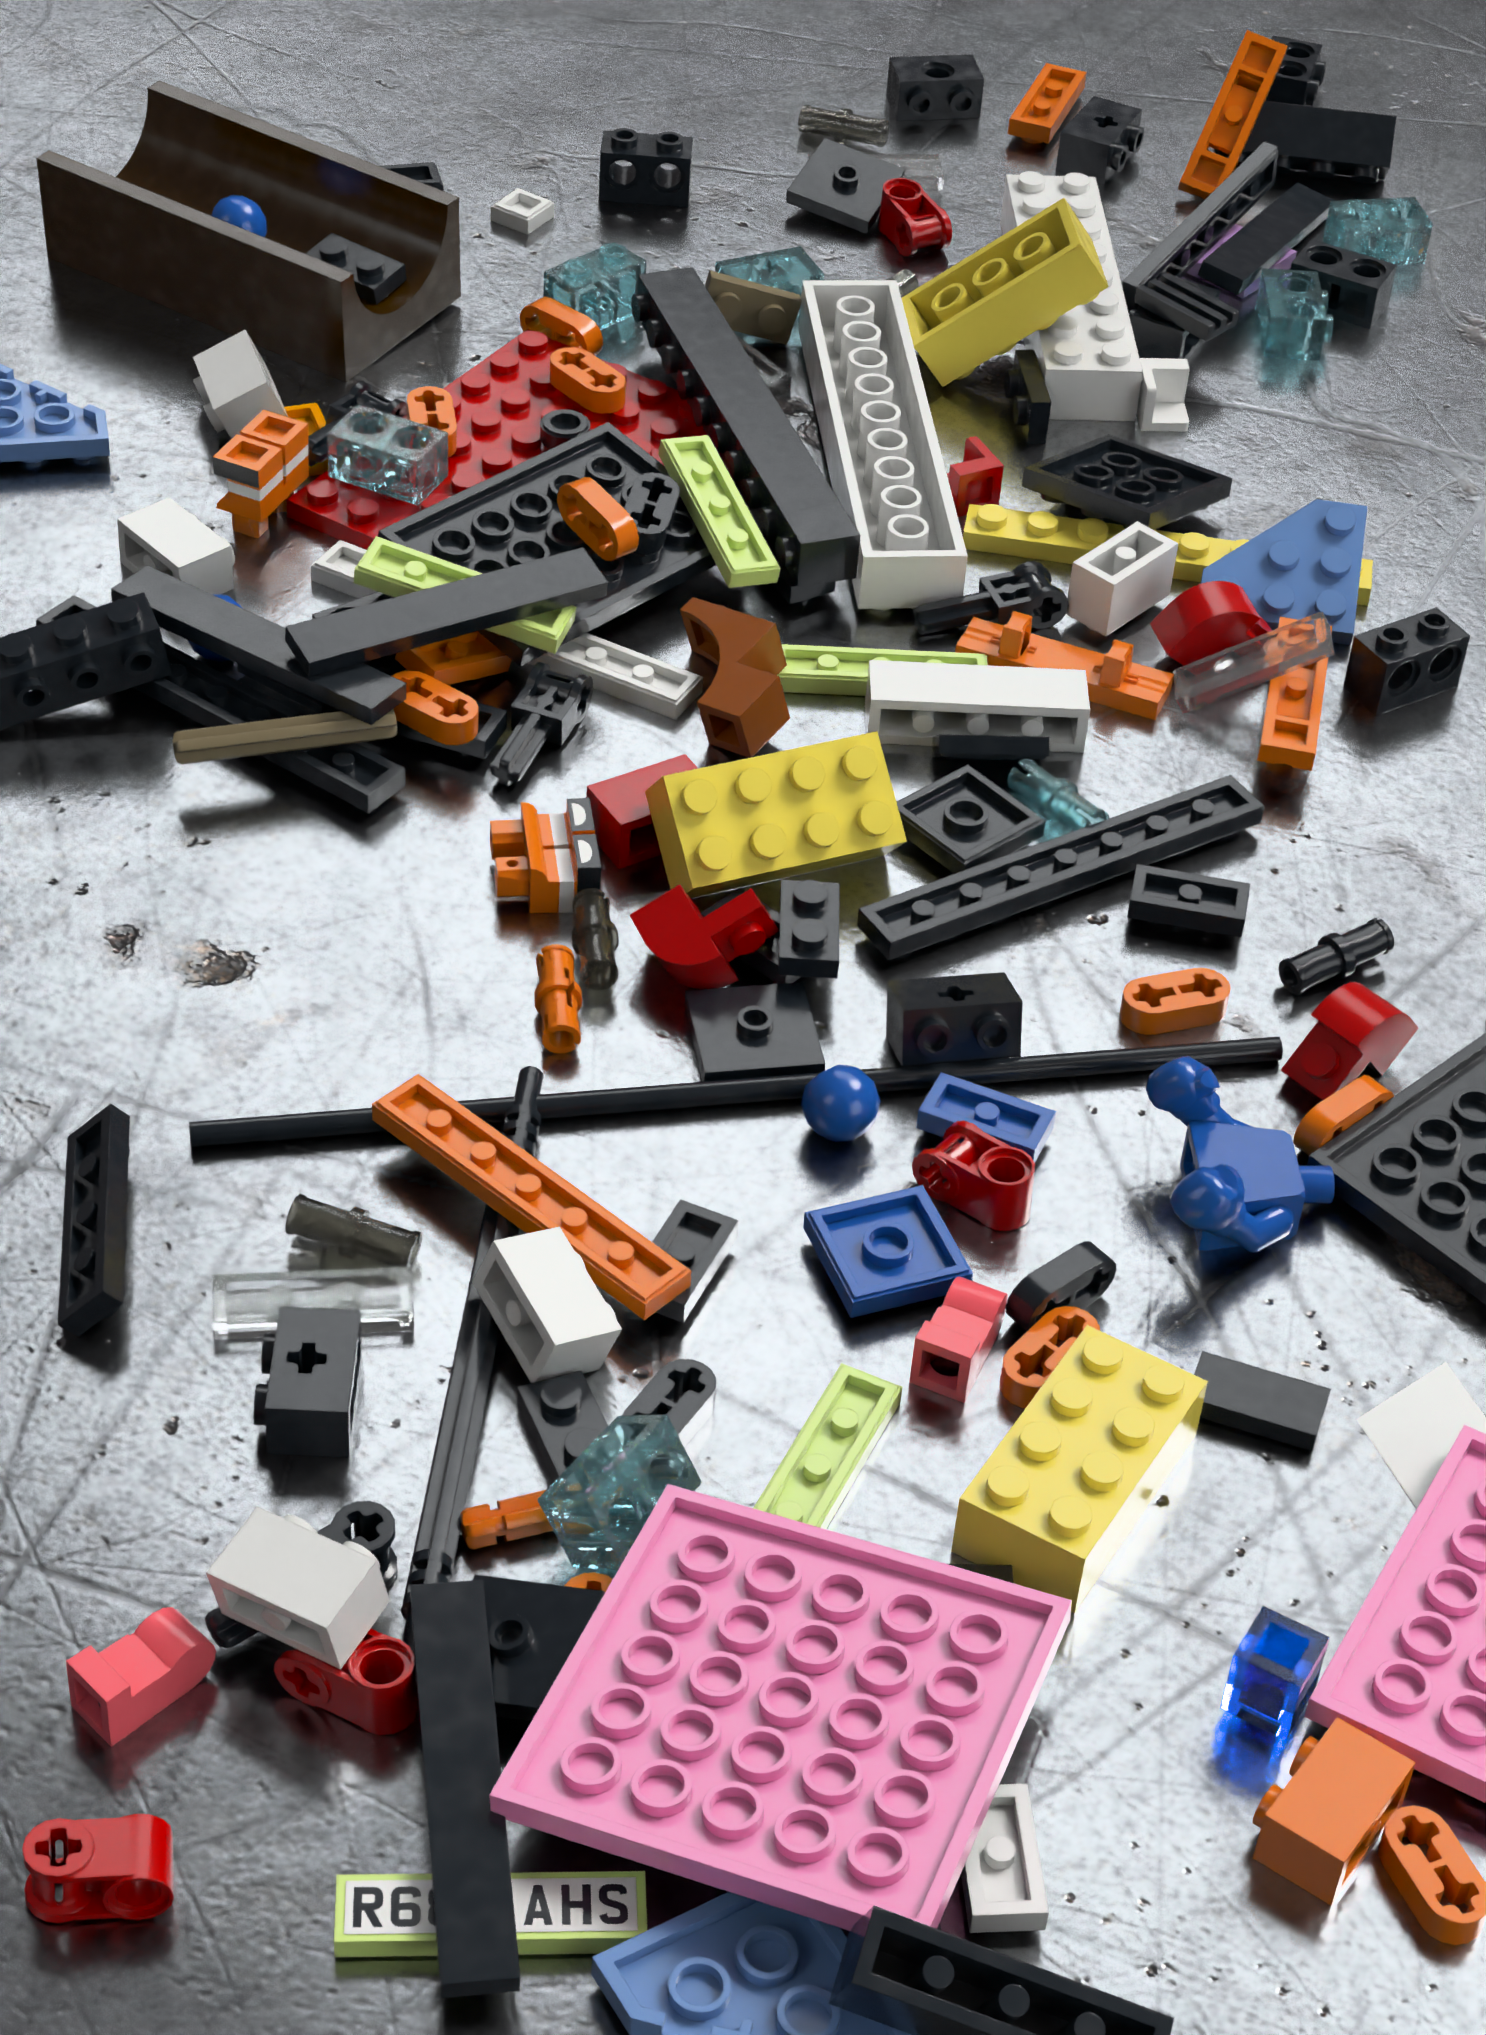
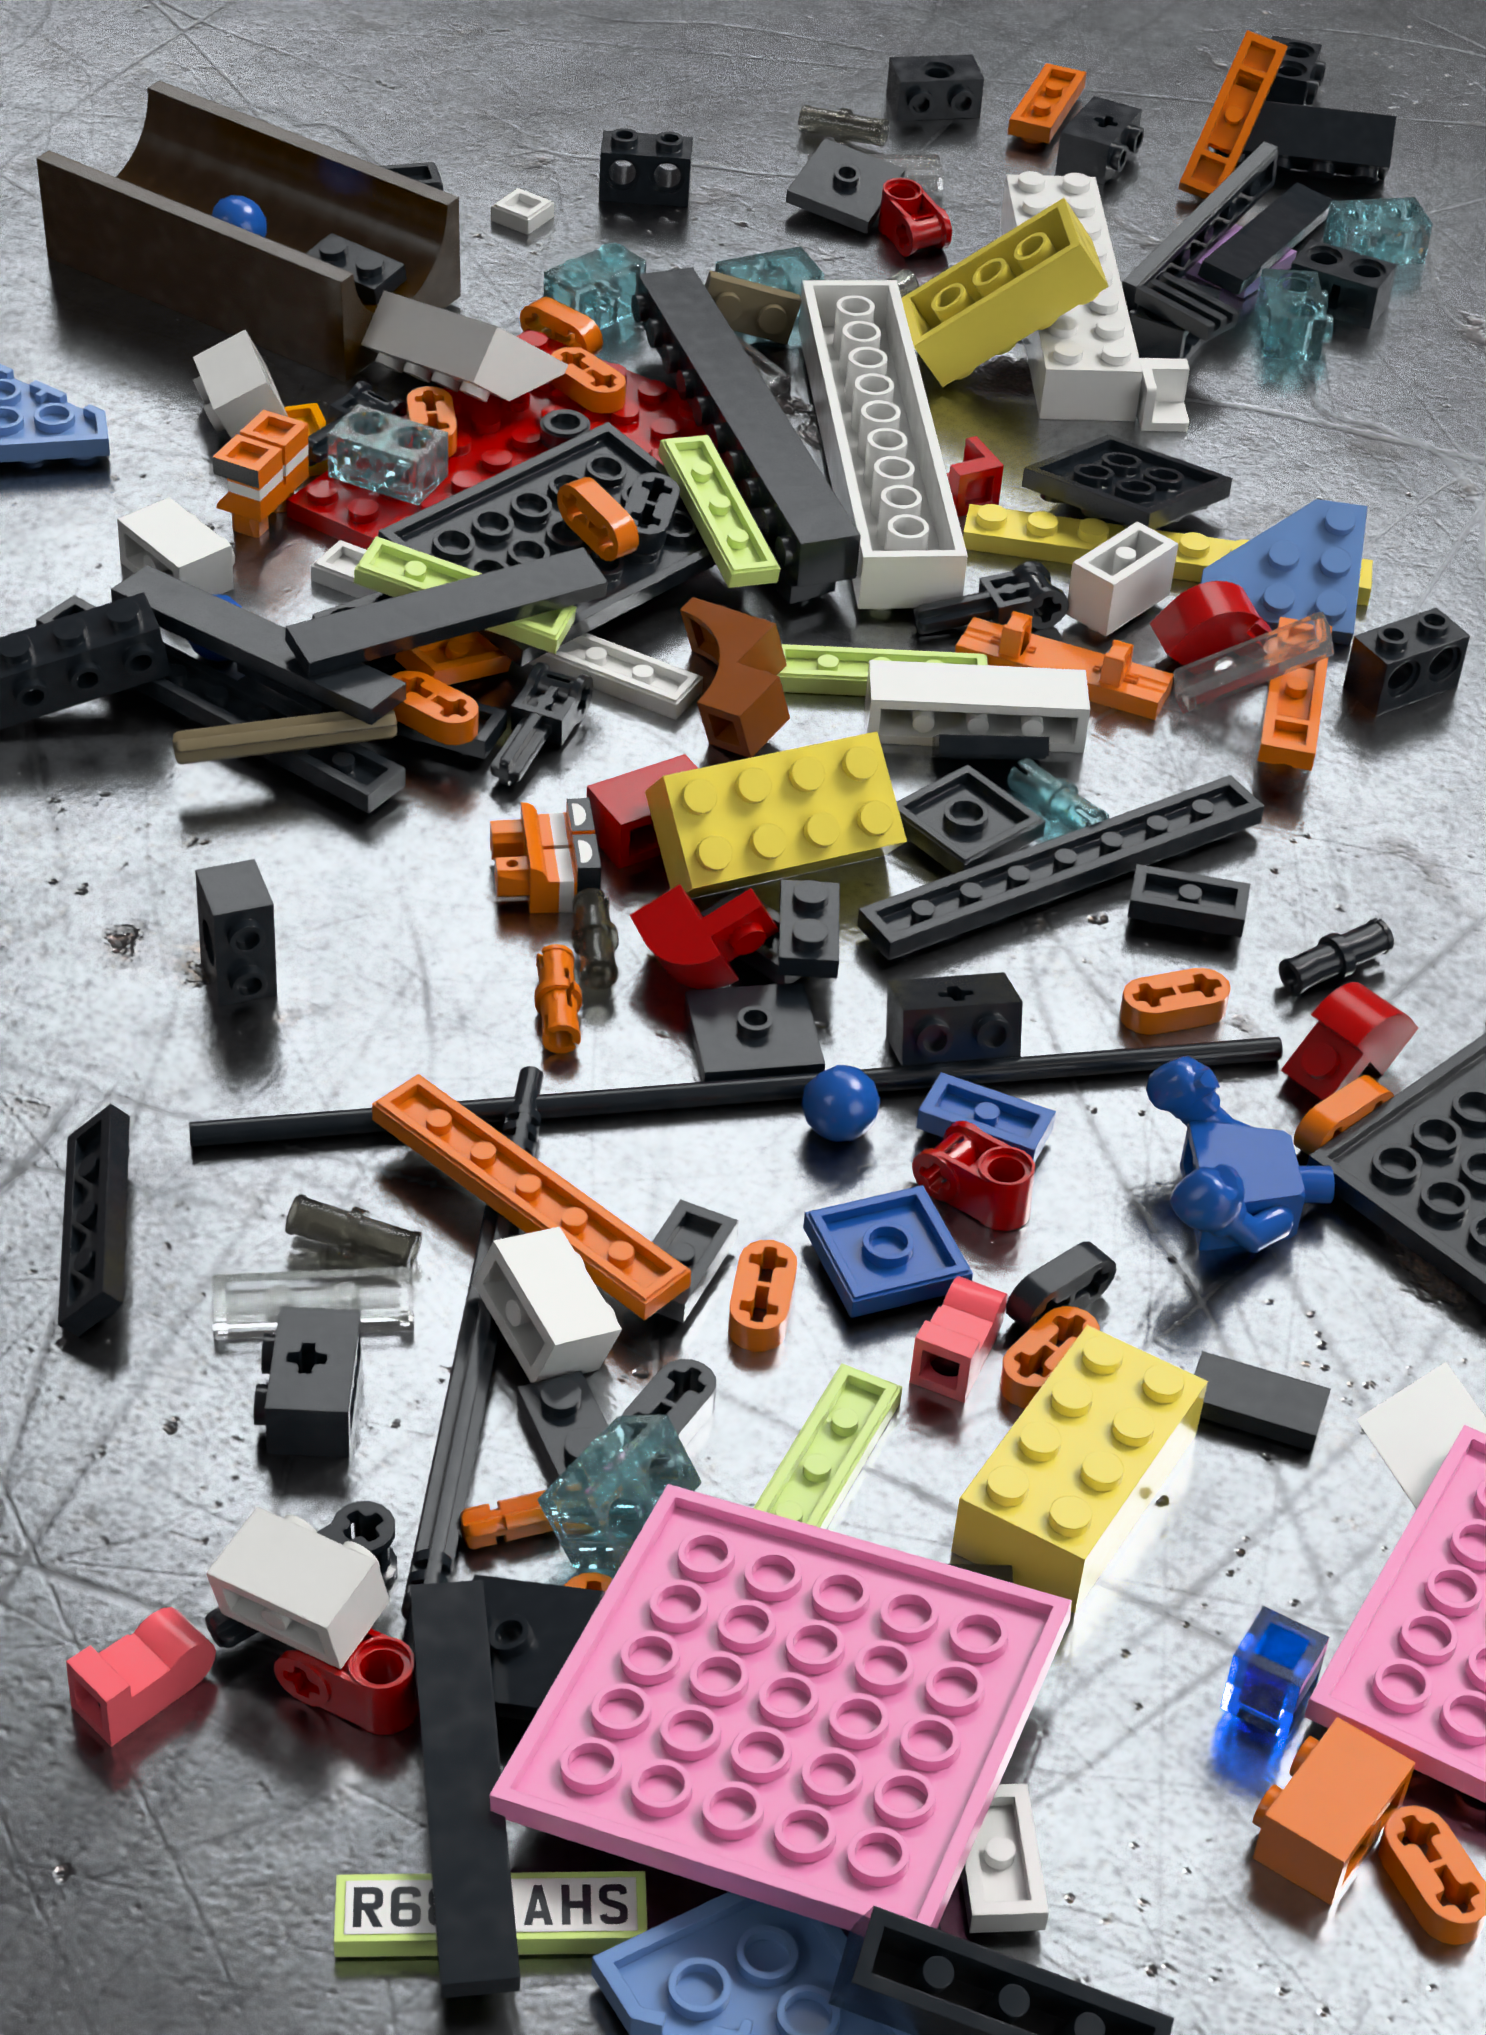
(106, 1870): red piece -> none
(236, 932): none -> black brick
(456, 350): none -> white slope
(751, 1294): none -> orange beam
(1029, 396): black plate -> none

